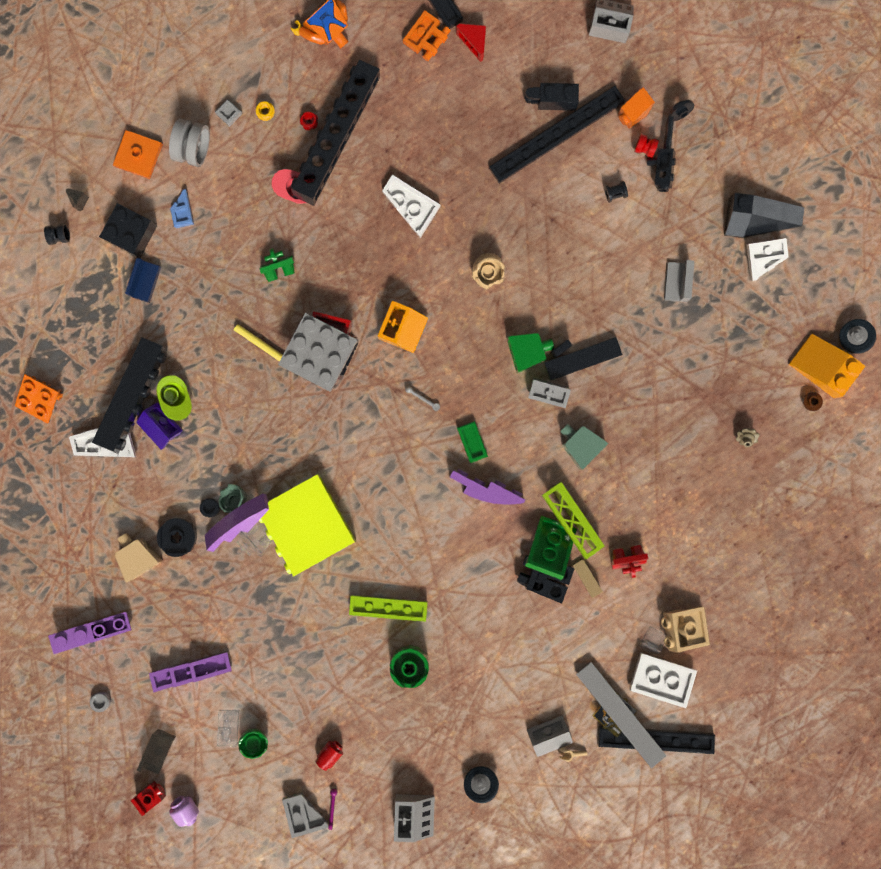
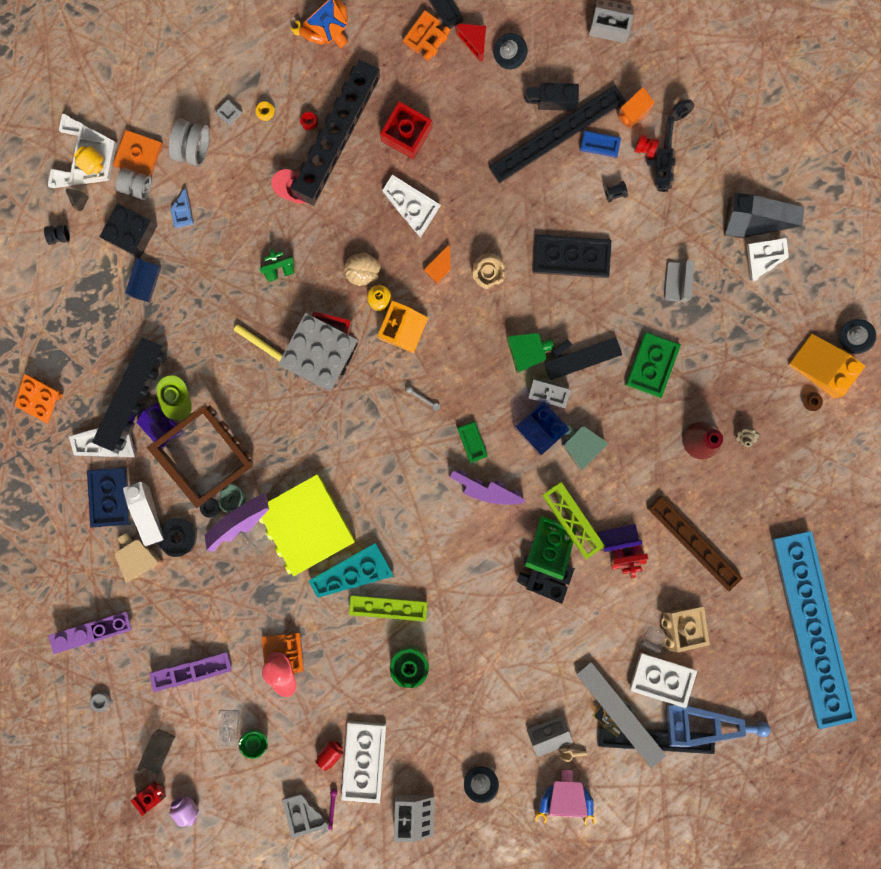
(87, 138): none -> white wing
(89, 160): none -> yellow head
(107, 497): none -> dark blue tile
(130, 182): none -> light grey wheel
(143, 512): none -> white slope
(176, 474): none -> reddish brown window
(279, 674): none -> coral piece
(287, 644): none -> orange hinge
(357, 570): none -> teal wing
(361, 269): none -> tan hair
(363, 761): none -> white tile
(376, 292): none -> yellow head
(406, 130): none -> red brick
(439, 266): none -> orange tile
(510, 51): none -> black wheel
(541, 428): none -> clear blue slope
(566, 800): none -> bright pink torso
(572, 256): none -> black tile
(587, 578): tan piece -> none
(600, 144): none -> blue tile
(619, 537): none -> dark purple panel
(652, 365): none -> green tile
(679, 727): none -> medium blue plate
(694, 543): none -> reddish brown tile
(702, 440): none -> dark red cone
(814, 630): none -> dark azure plate

